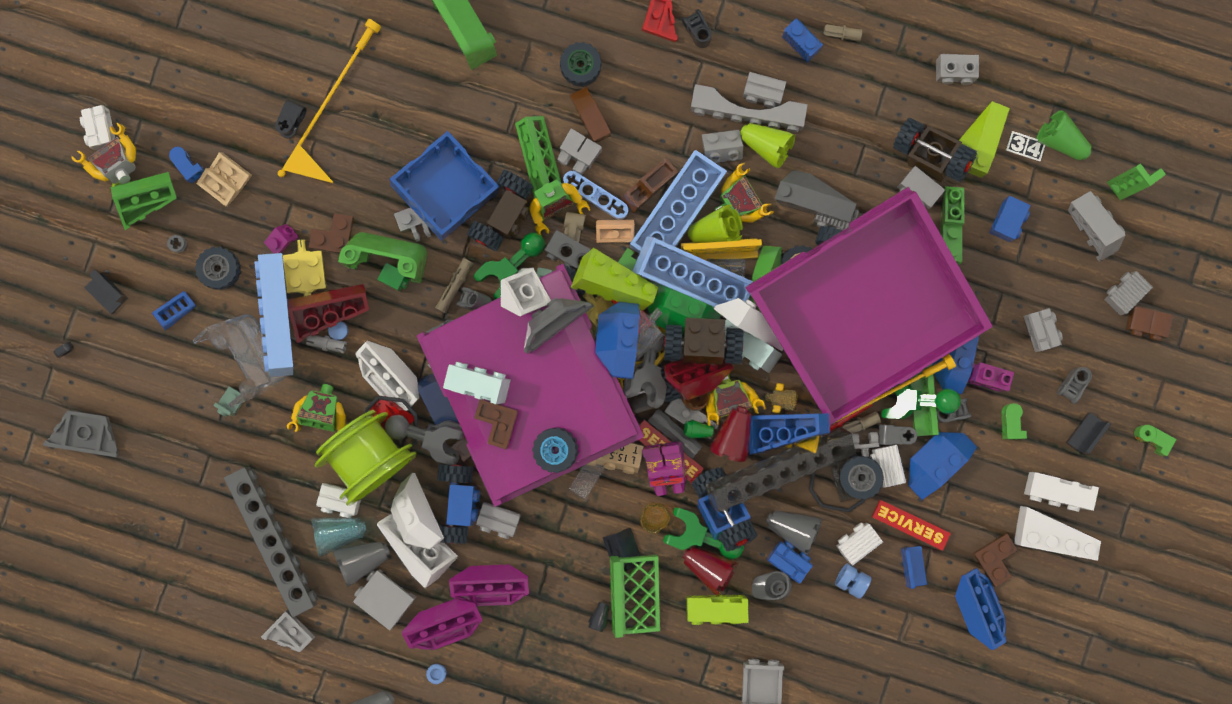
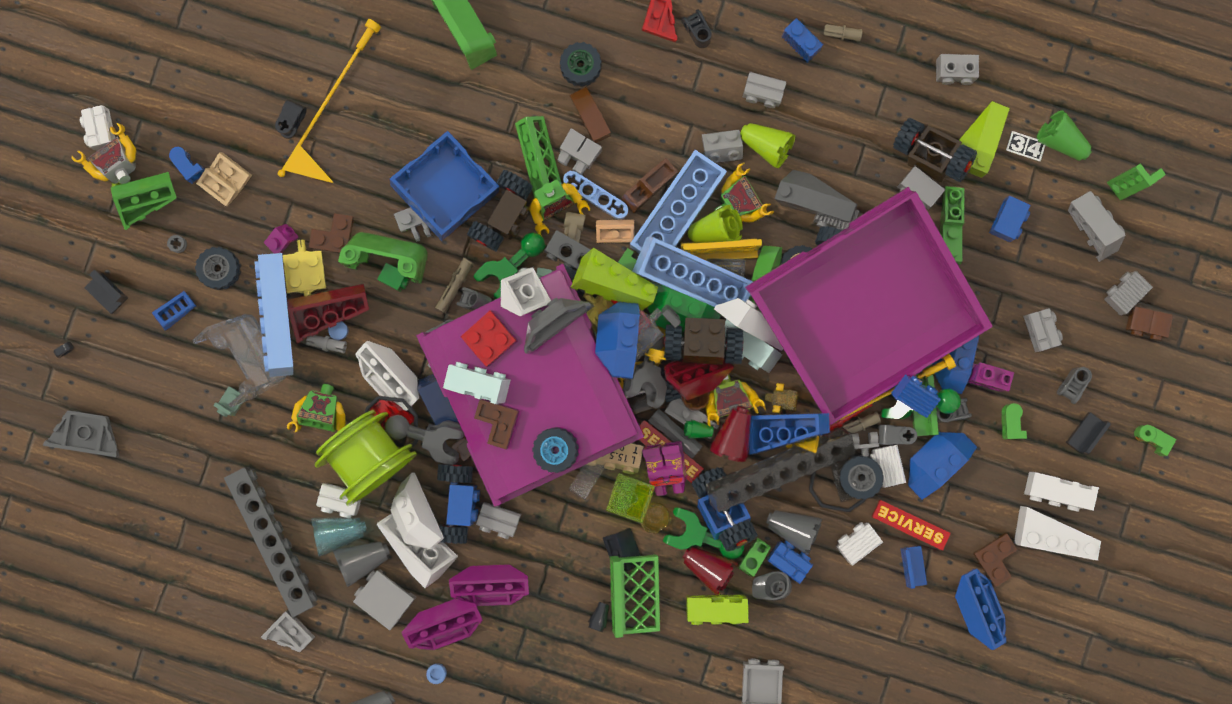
(488, 338): none -> red plate
(630, 498): none -> clear neon green slope
(655, 355): none -> yellow plate
(671, 315): none -> dark grey tile
(709, 101): light grey arch -> none
(754, 557): none -> bright green leg
(859, 583): medium blue wheel -> none
(916, 395): none -> blue brick

